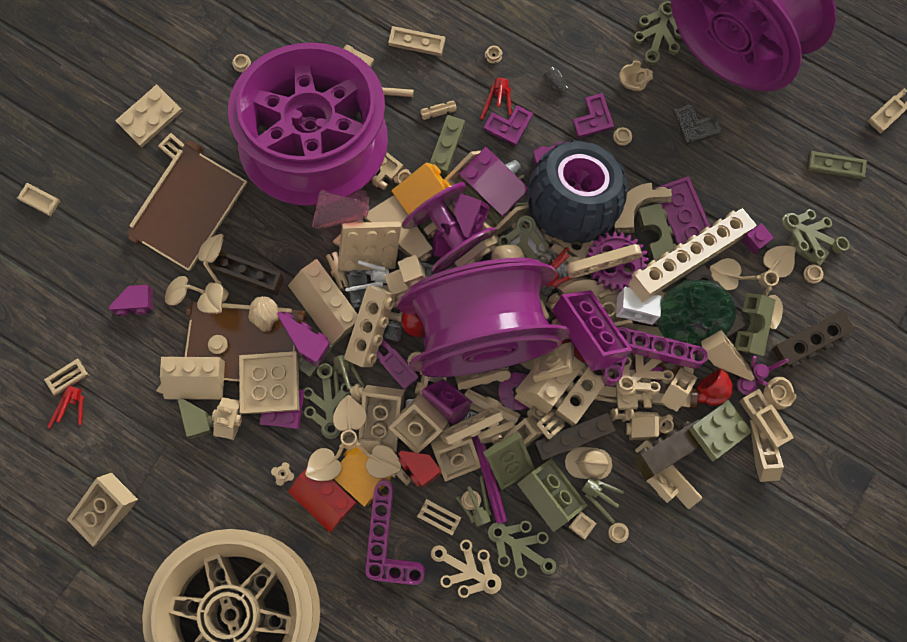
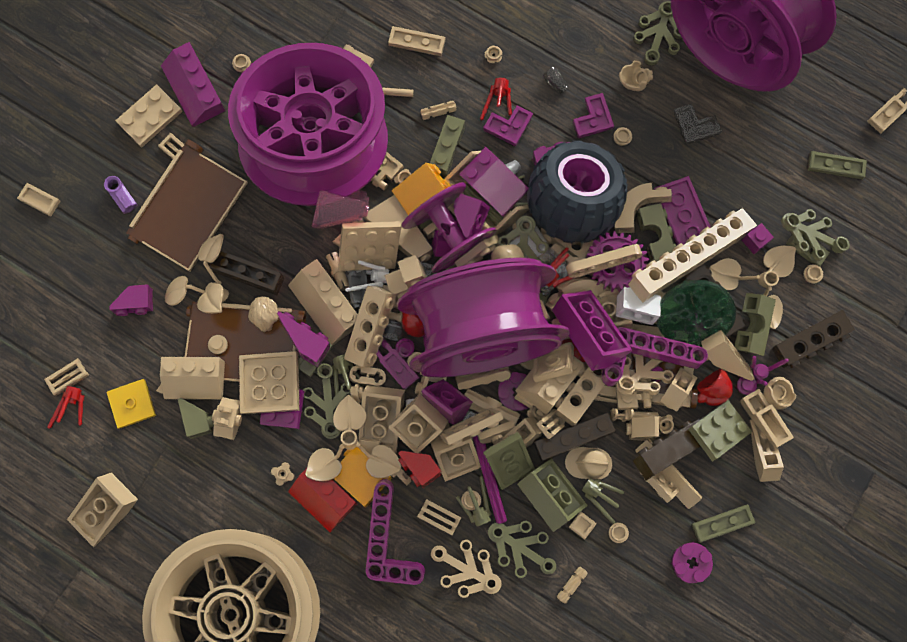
(120, 195): none -> medium lavender piece
(131, 403): none -> yellow plate
(191, 85): none -> magenta slope
(368, 371): none -> tan beam
(405, 347): none -> magenta plate
(572, 585): none -> tan axle
(702, 558): none -> magenta plate
(723, 523): none -> olive tile

